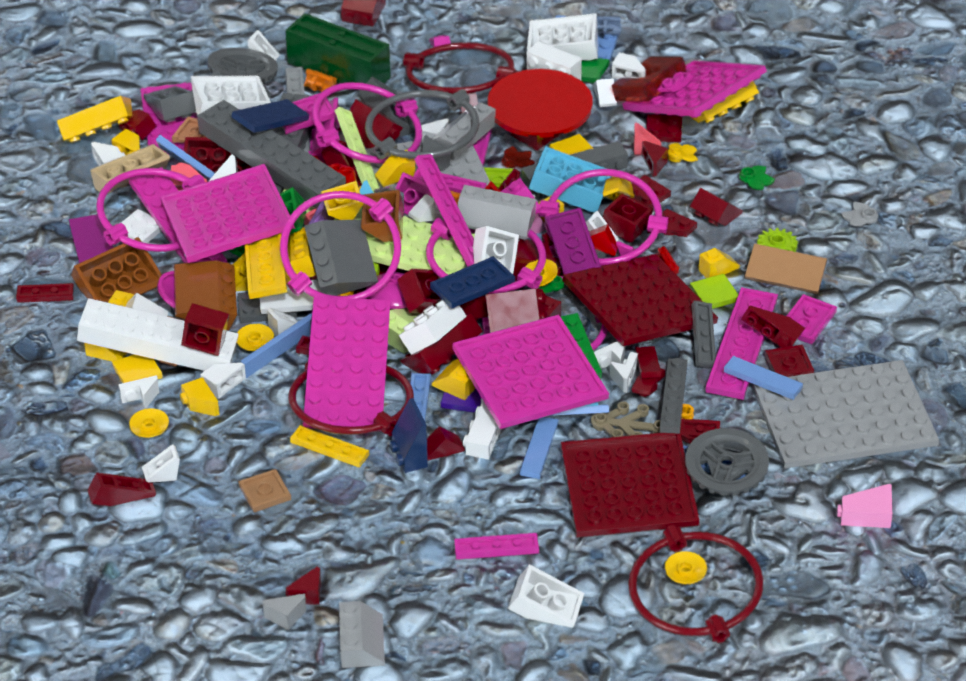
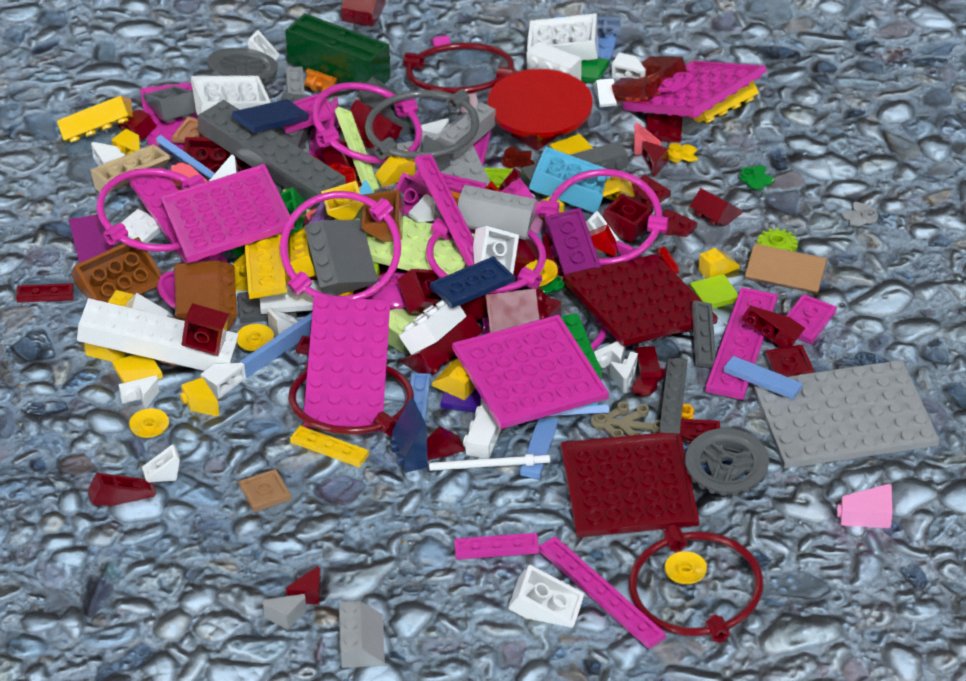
(528, 459): none -> white bar
(602, 592): none -> dark pink plate

